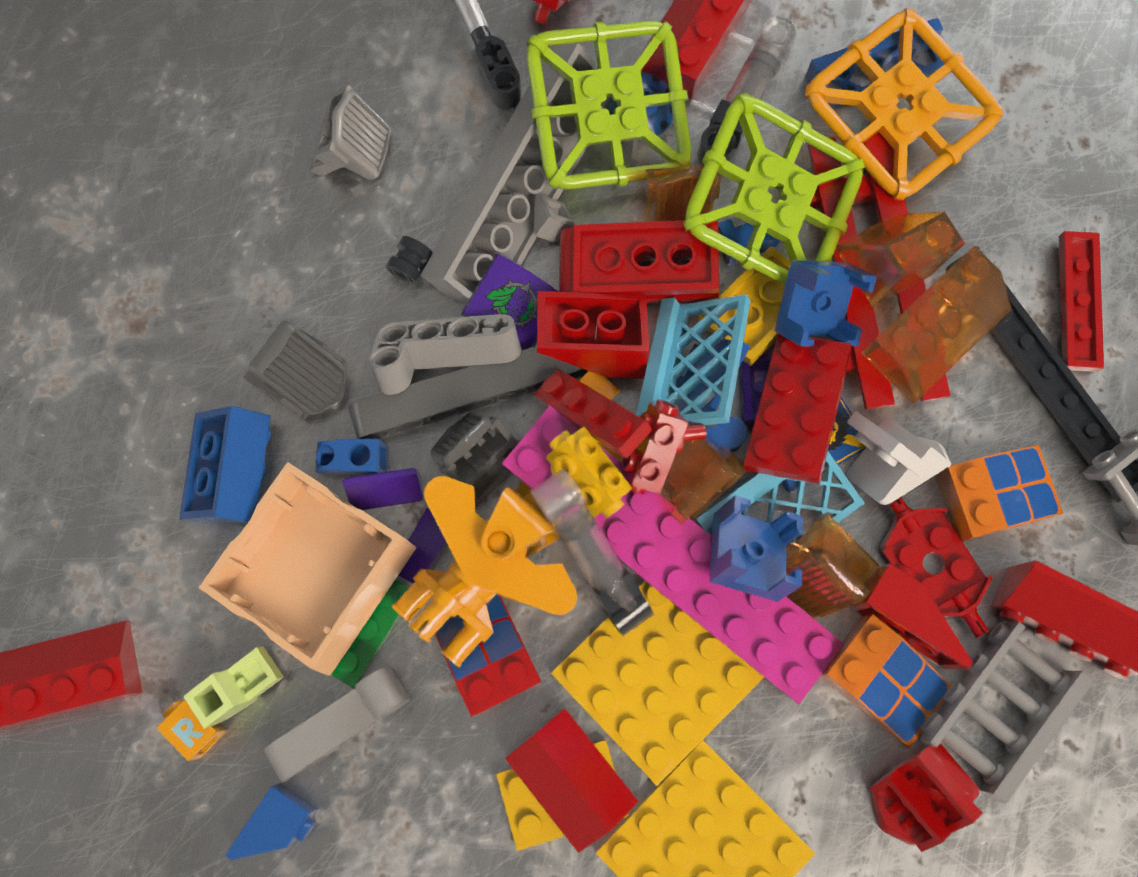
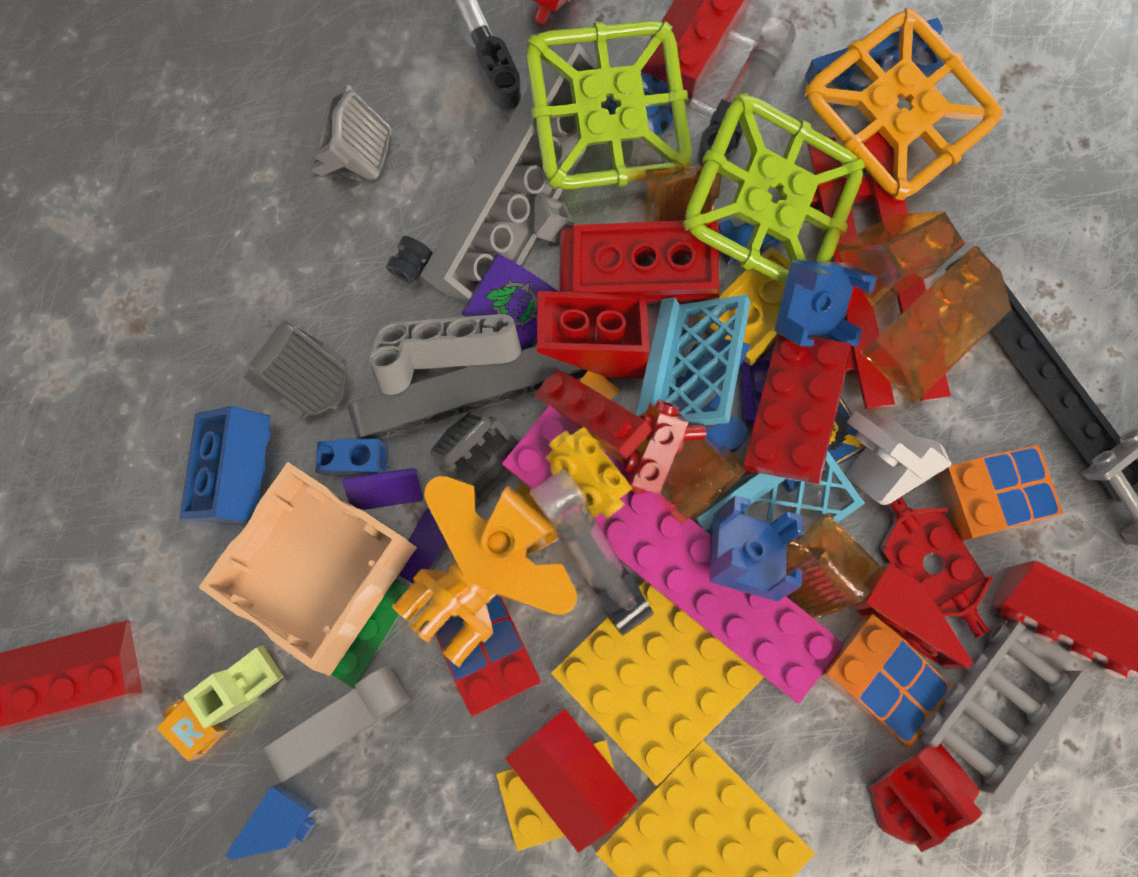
(1081, 301): red plate -> none

